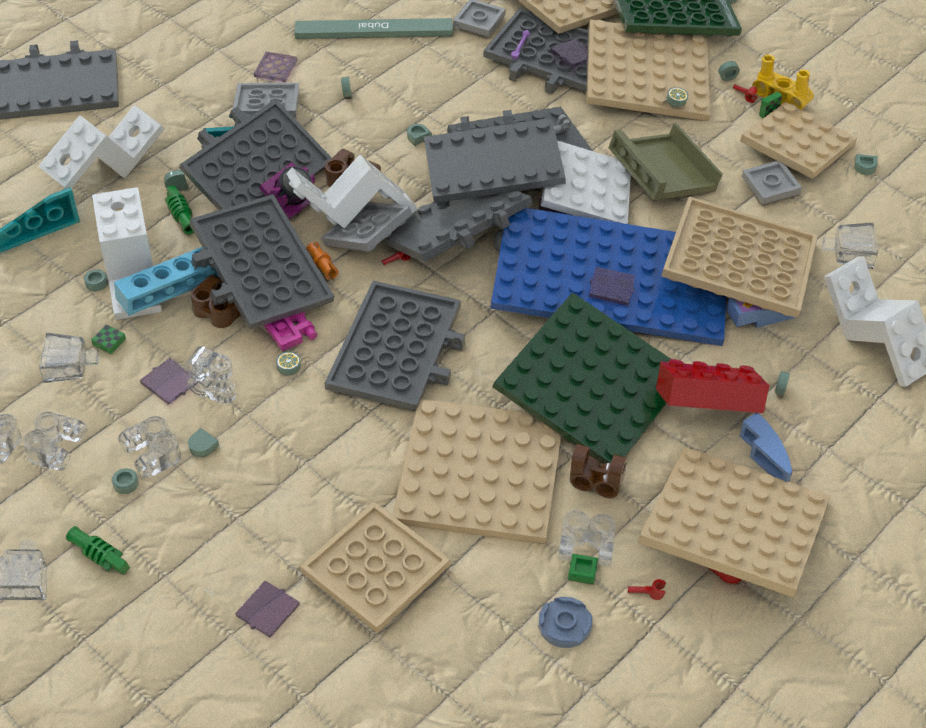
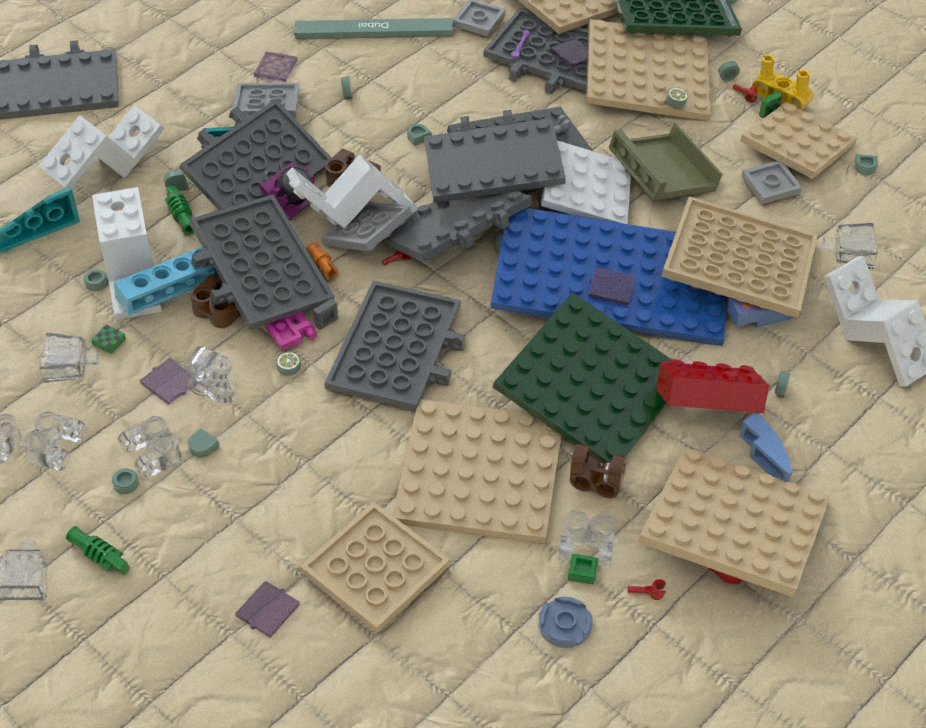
(325, 314): none -> dark grey tile

